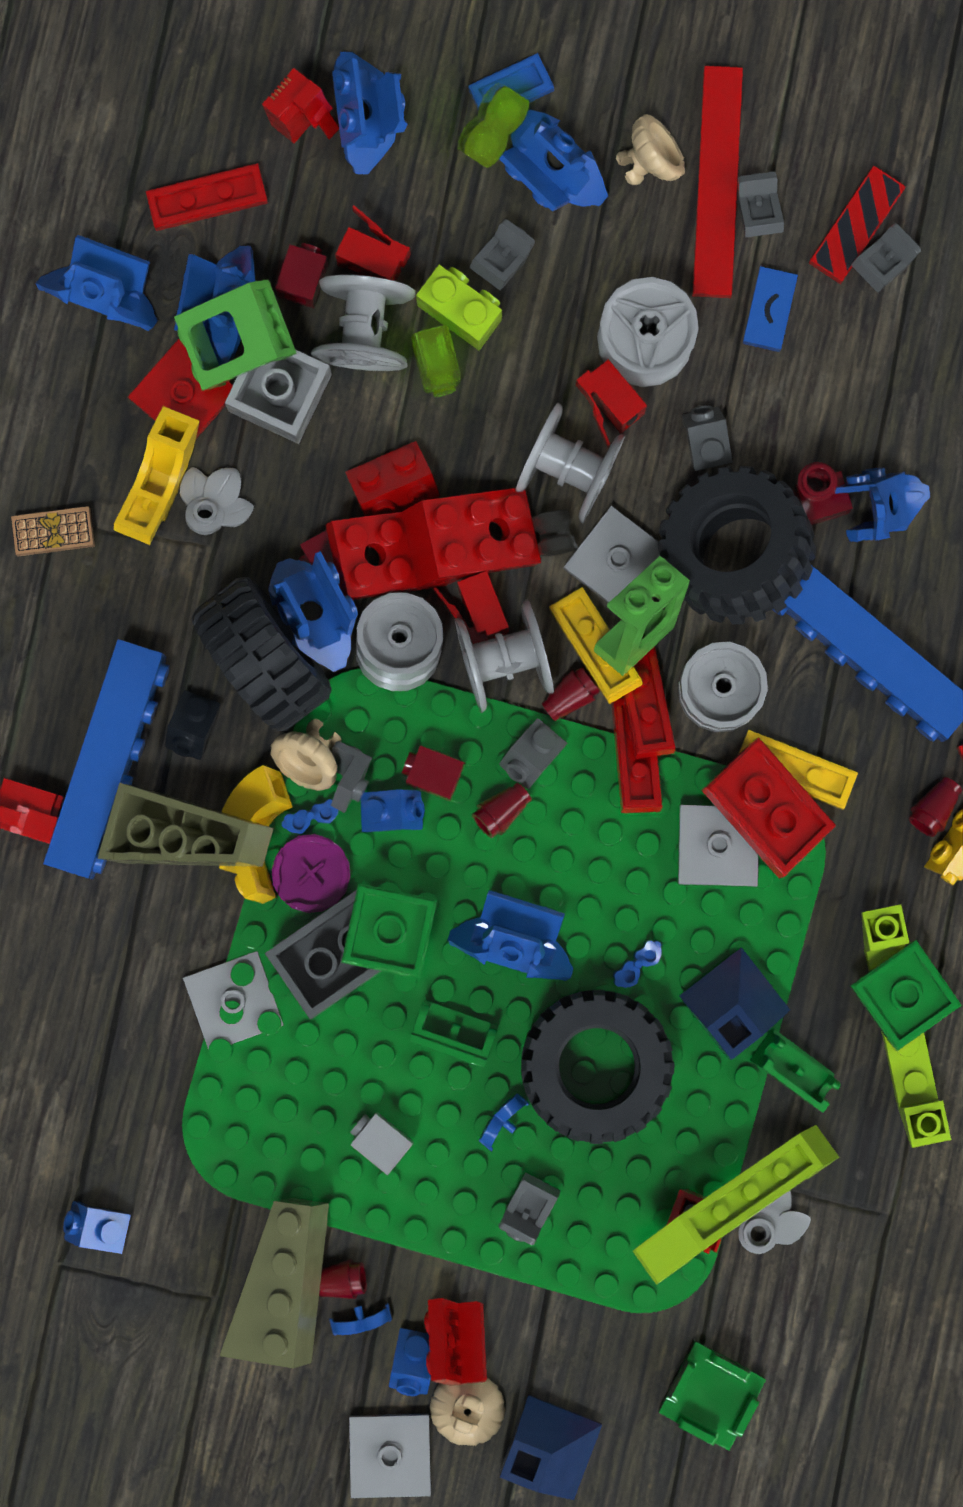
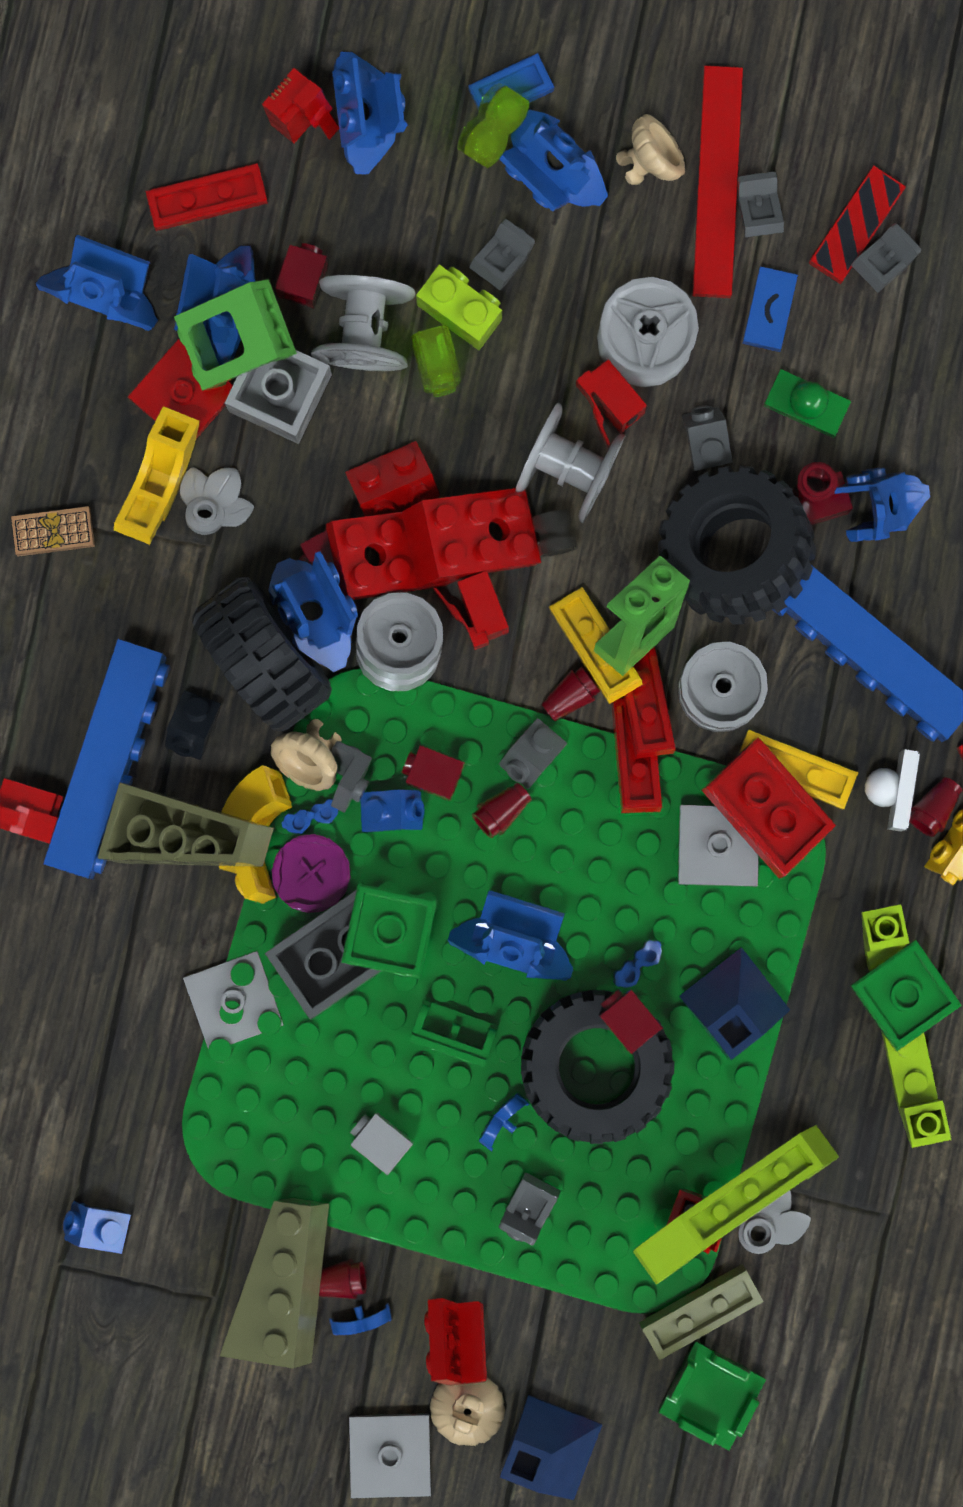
(371, 257): red piece -> none
(409, 1366): blue bracket -> none
(505, 655): light grey piece -> none
(612, 555): light grey plate -> none
(629, 1020): none -> dark red brick
(701, 1312): none -> olive plate
(795, 1069): green hinge -> none
(807, 403): none -> green tile
(895, 789): none -> white tile

